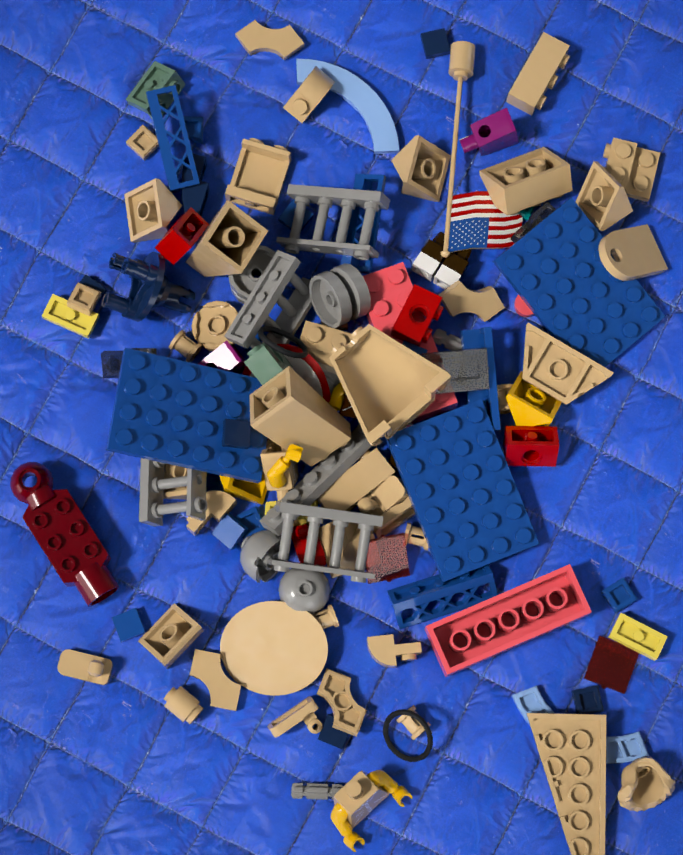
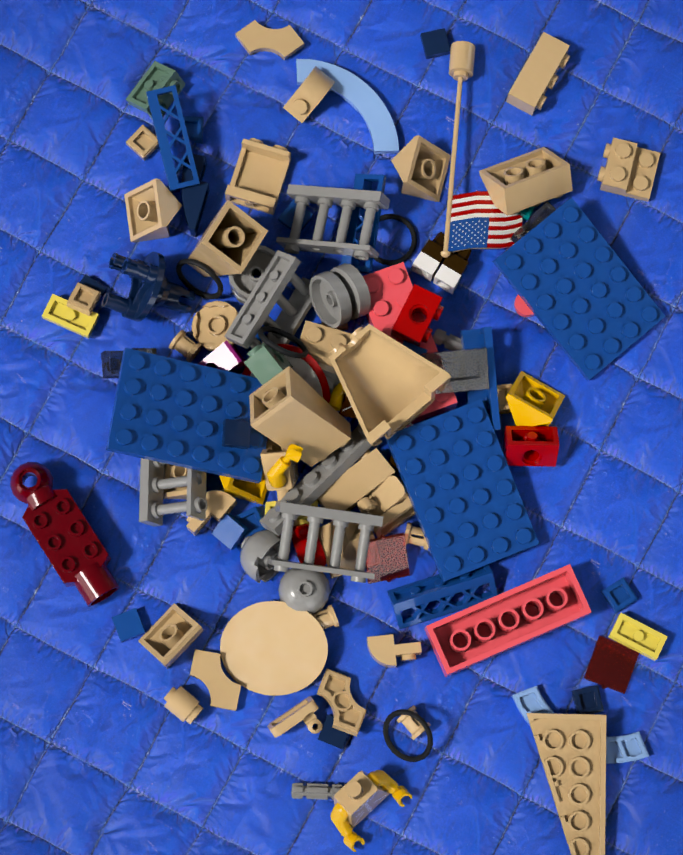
(85, 667): tan piece -> none
(182, 236): red brick -> none
(204, 267): none -> black tyre
(413, 244): none -> black tyre
(482, 302): tan tile -> none
(499, 130): magenta torso -> none
(559, 368): tan wing -> none
(603, 198): tan slope -> none
(634, 253): tan tile -> none
(644, 785): tan hair -> none

